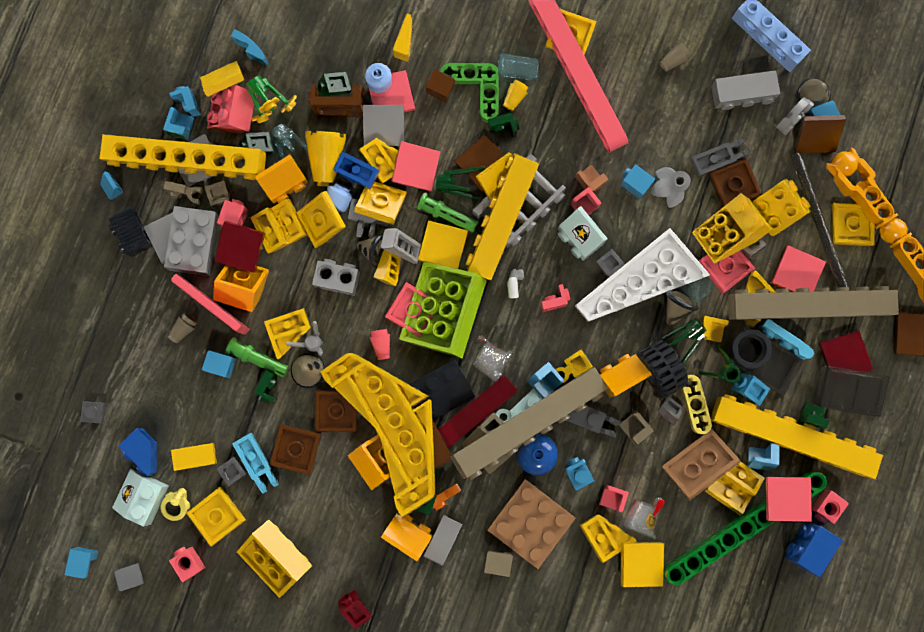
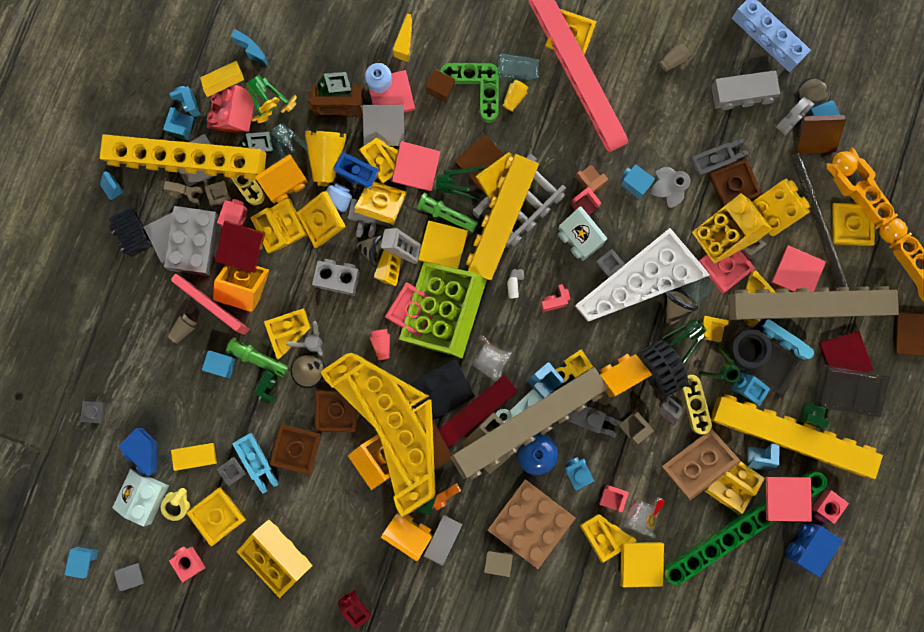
(246, 193): none -> light yellow beam
(500, 123): dark green bracket -> none

